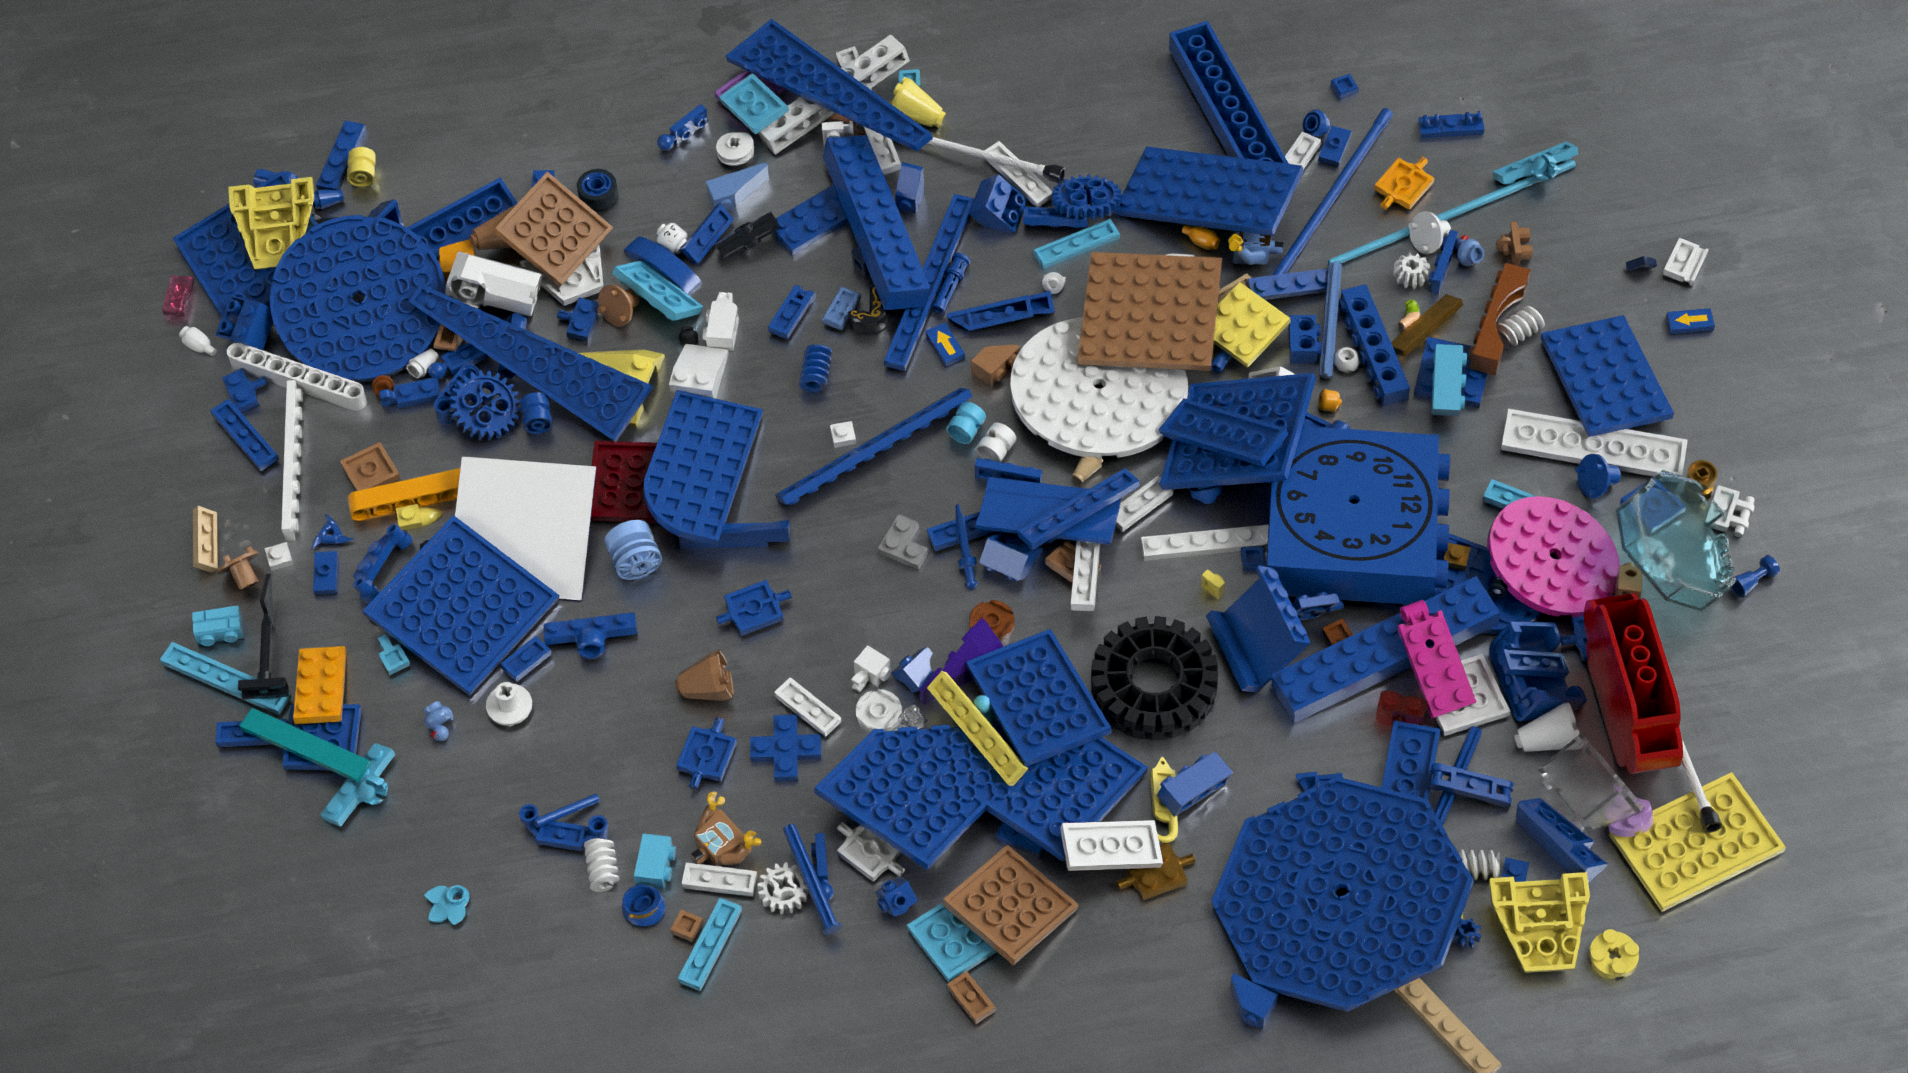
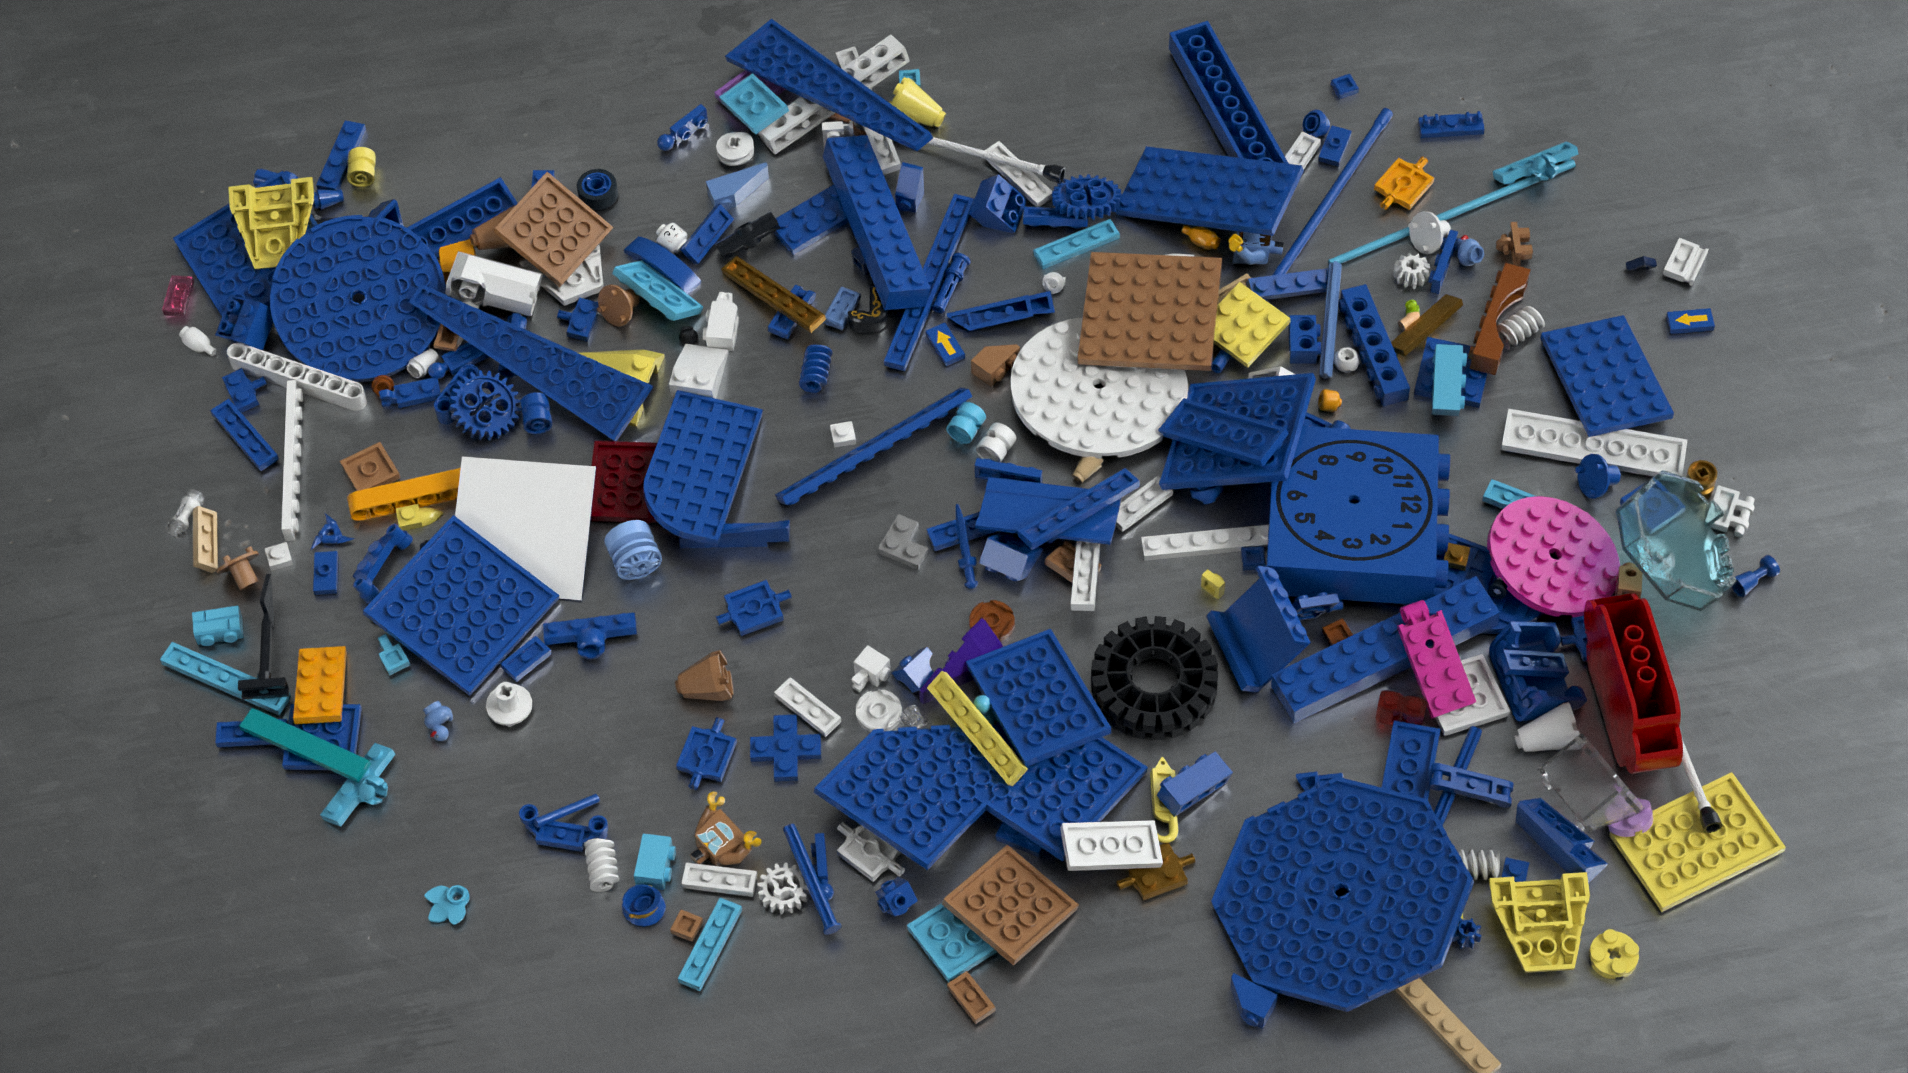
(179, 524): none -> clear piece
(773, 294): none -> pearl gold tile

